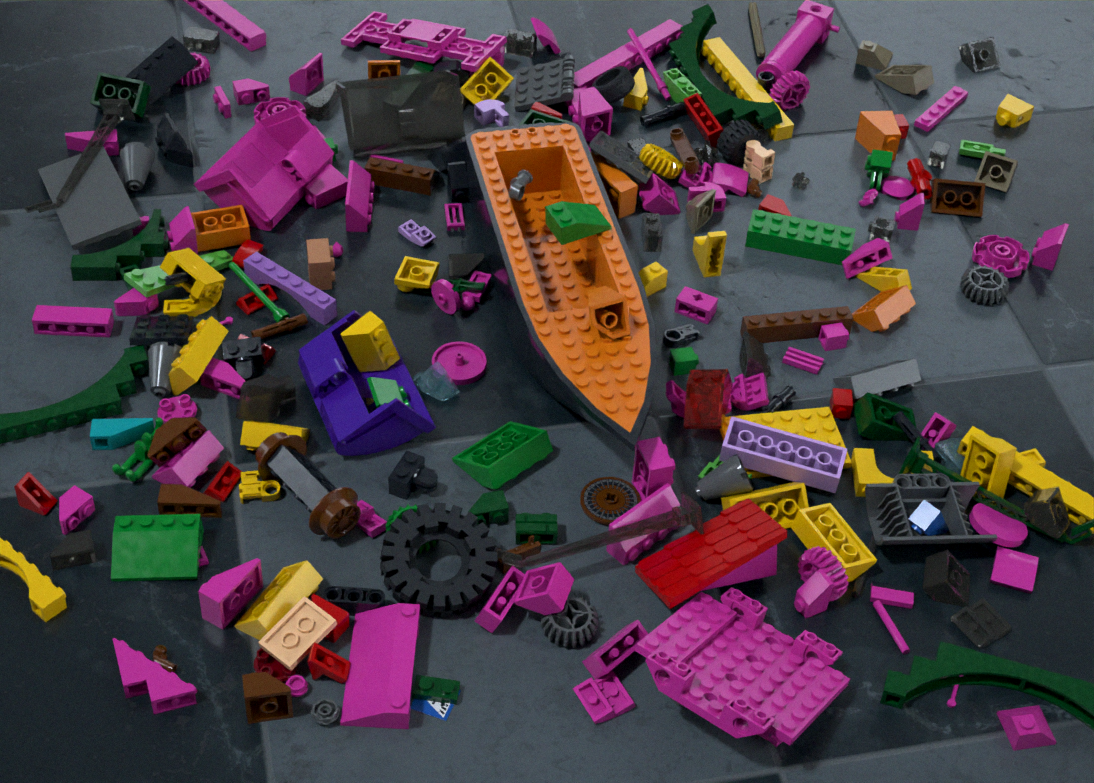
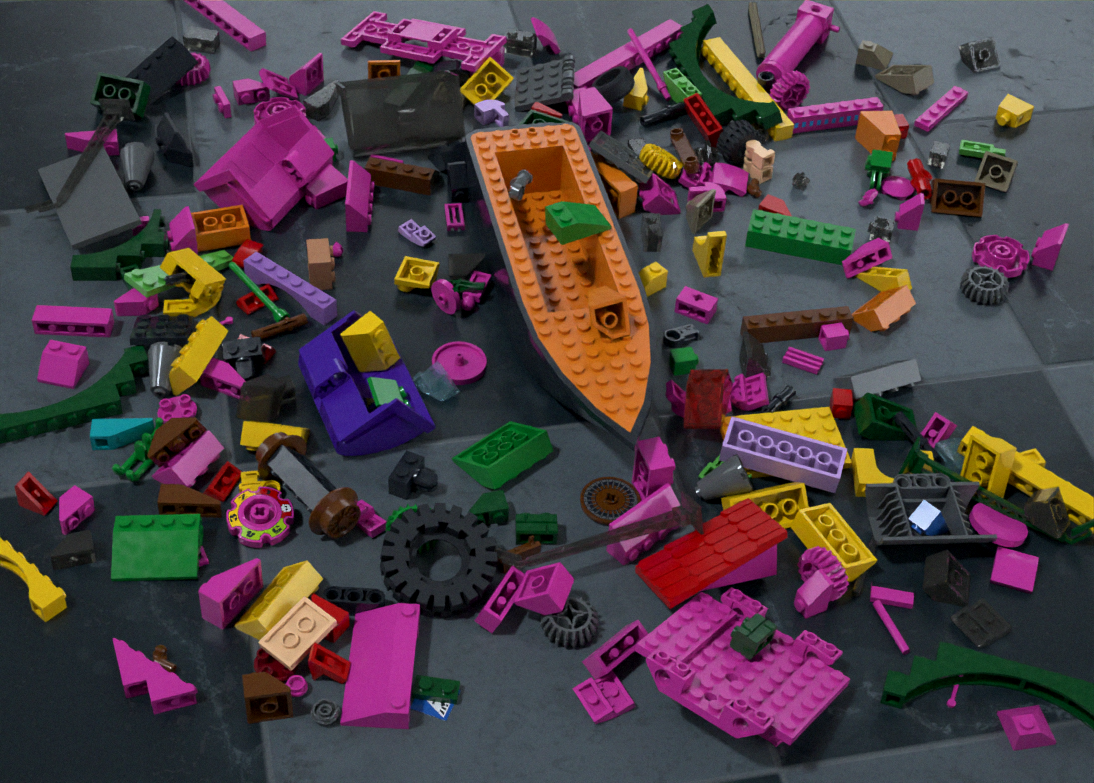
(62, 364): none -> dark pink slope
(260, 517): none -> dark pink piece
(278, 83): none -> dark pink slope
(752, 635): none -> dark green brick
(831, 114): none -> dark pink brick

